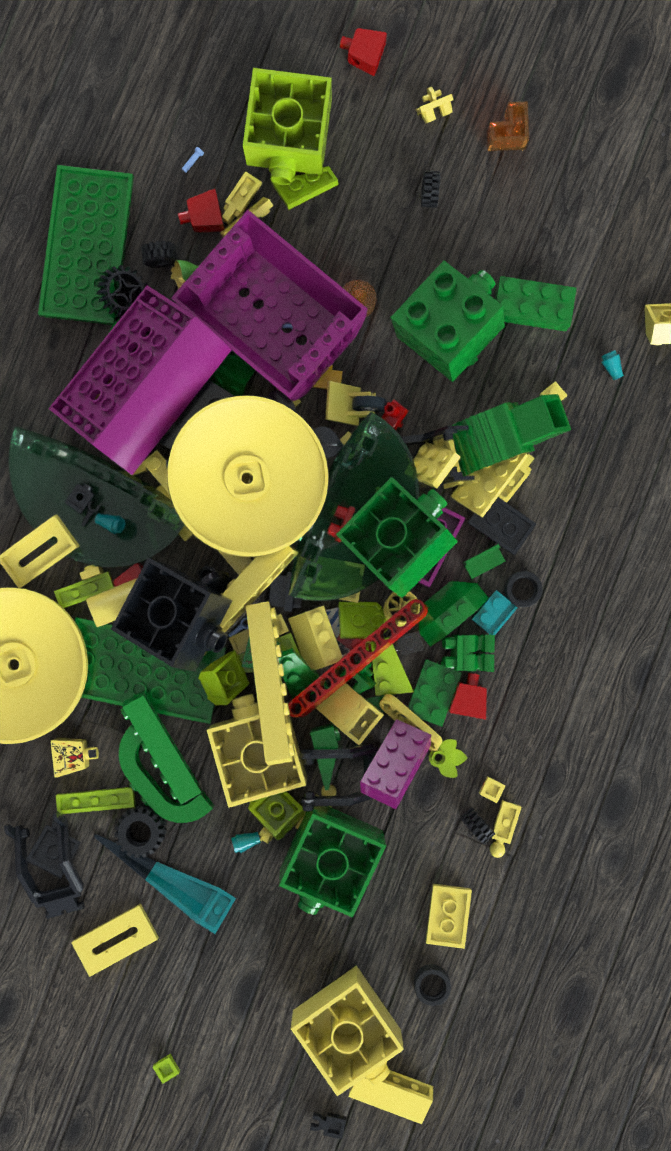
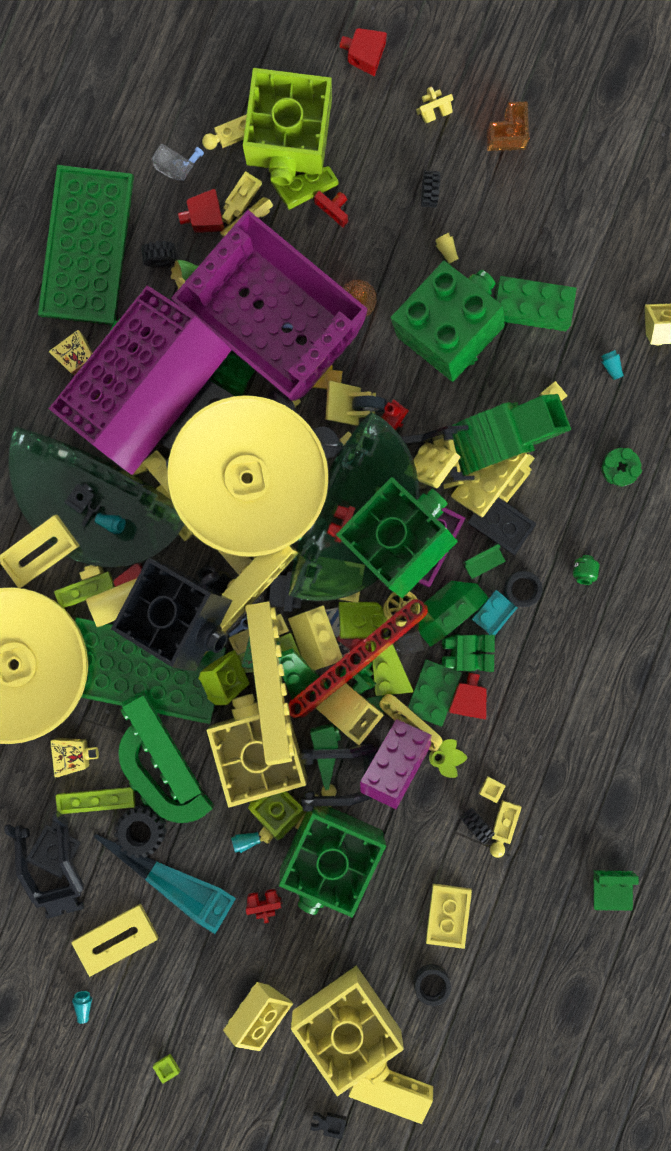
(72, 352): none -> light yellow torso
(82, 1004): none -> teal cone
(118, 276): black gear -> none
(171, 163): none -> clear slope
(226, 134): none -> light yellow plate
(255, 906): none -> red hips
(257, 1017): none -> light yellow slope
(332, 207): none -> red tile
(447, 248): none -> light yellow cone
(586, 570): none -> green head
(613, 890): none -> green bracket
(632, 469): none -> green plate

